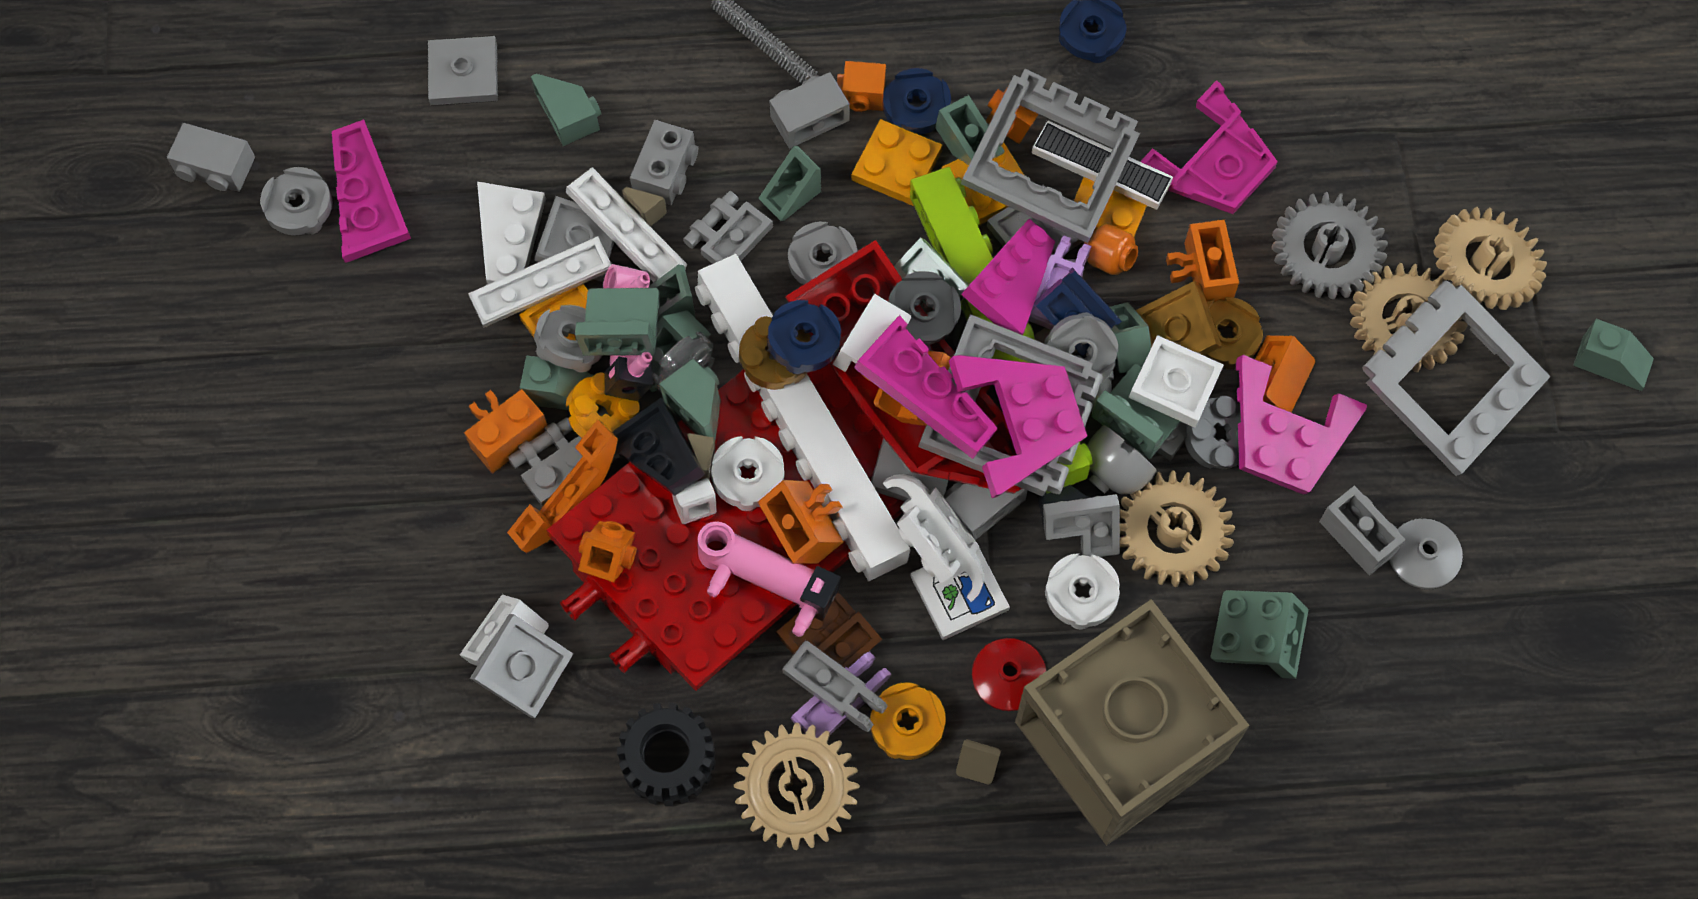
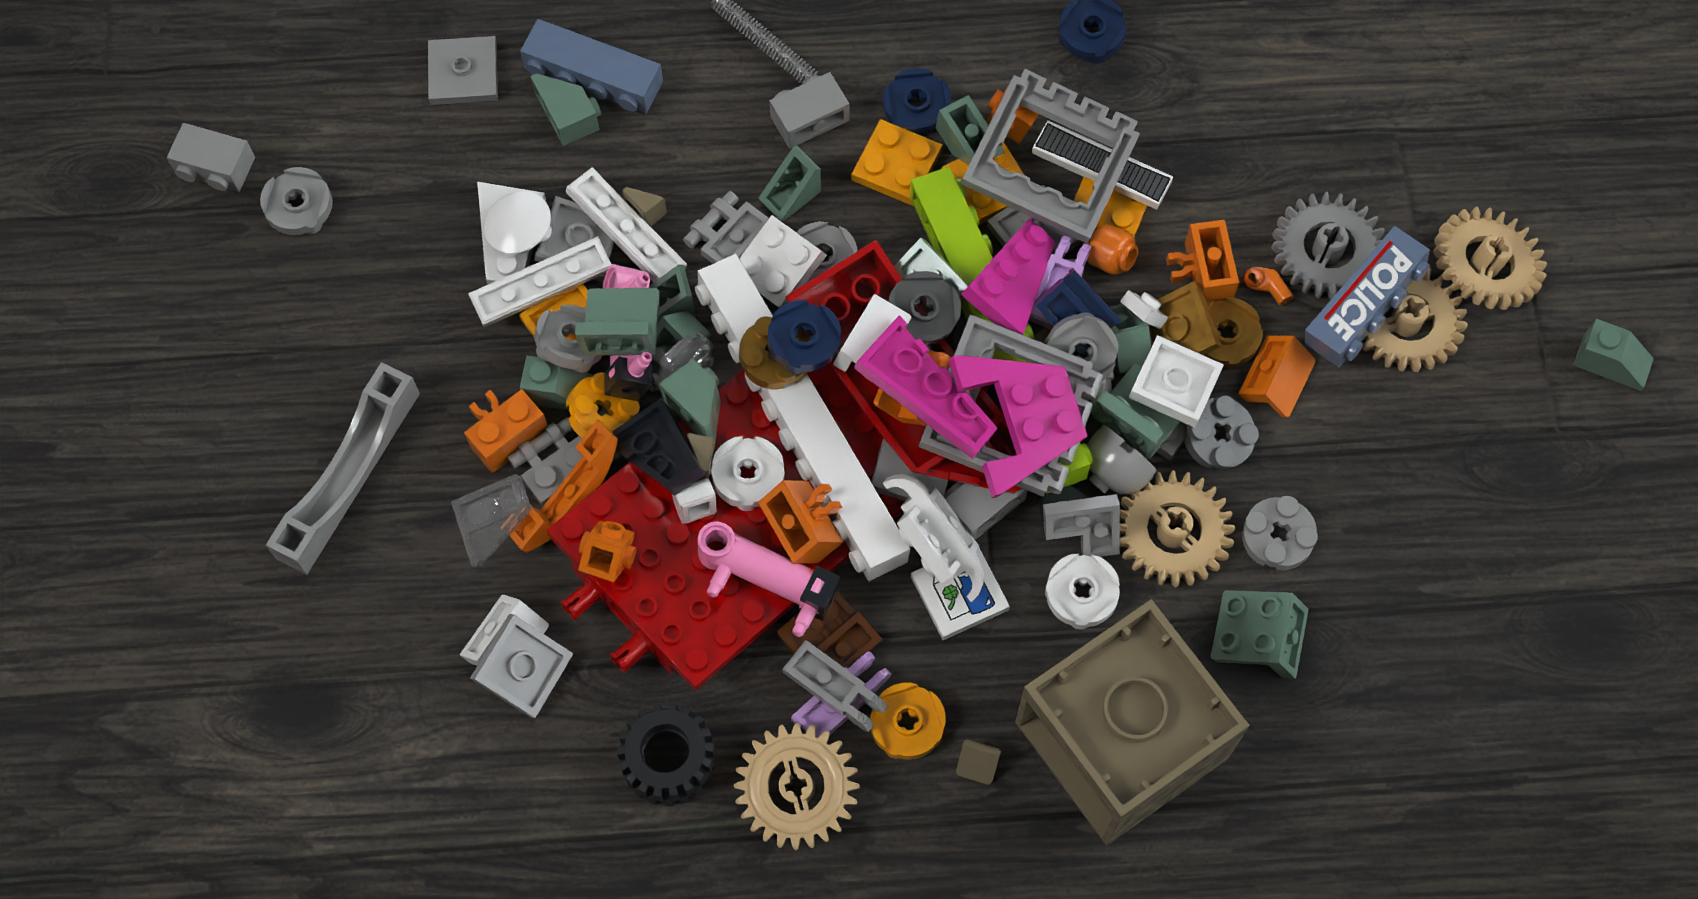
(314, 519): none -> light grey arch
(366, 201): dark pink wing -> none
(490, 516): none -> clear wing
(517, 223): none -> white dish
(595, 66): none -> sand blue brick
(664, 161): light grey brick -> none
(780, 261): none -> white plate
(863, 85): orange brick -> none
(990, 681): red dish -> none
(1145, 308): none -> white plate
(1227, 165): dark pink wing -> none
(1268, 281): none -> orange arm
(1282, 444): dark pink wing -> none
(1286, 514): none -> light grey plate
(1362, 530): light grey brick -> none
(1367, 297): none -> sand blue brick
(1425, 569): light grey dish -> none
(1492, 412): light grey hinge -> none

